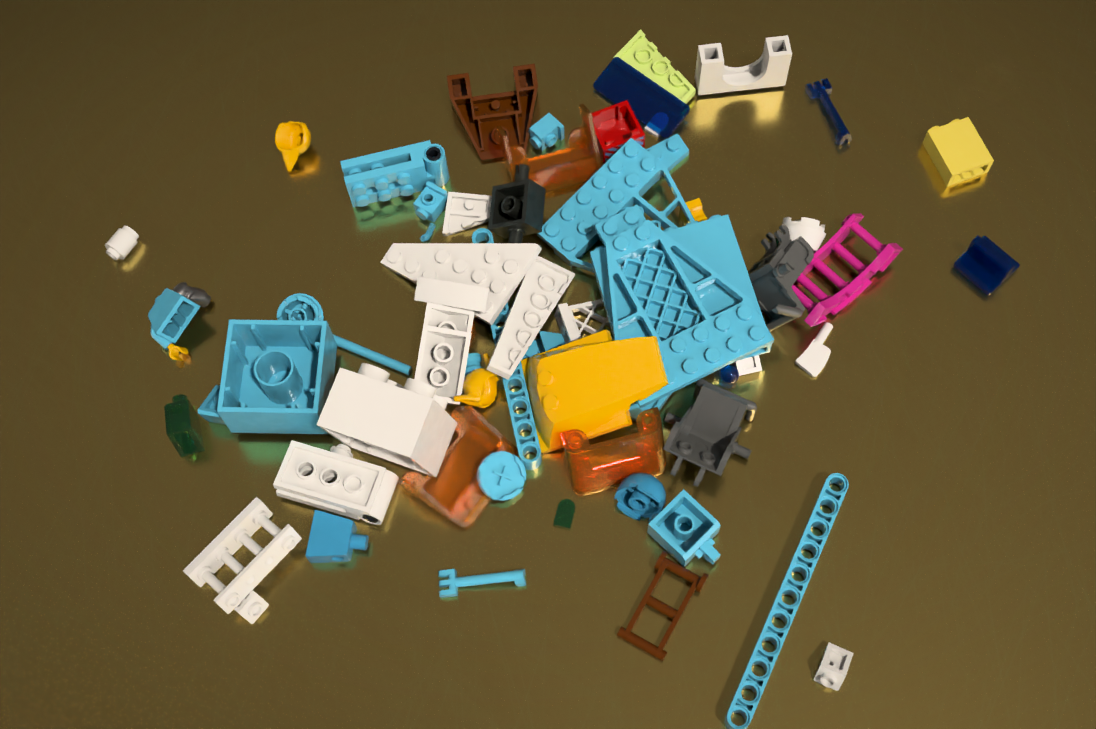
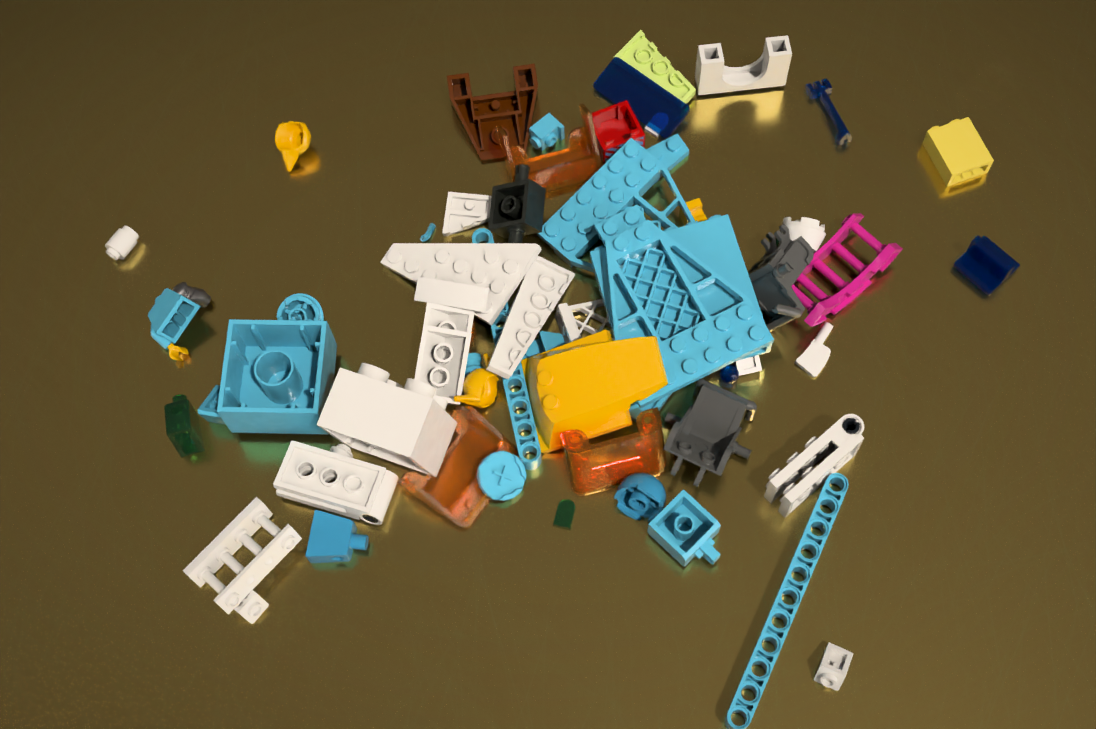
(372, 355): medium azure bar -> none
(394, 172): medium azure hinge -> none
(432, 209): medium azure brick -> none
(454, 582): medium azure hinge -> none
(697, 585): reddish brown piece -> none
(837, 445): none -> white hinge

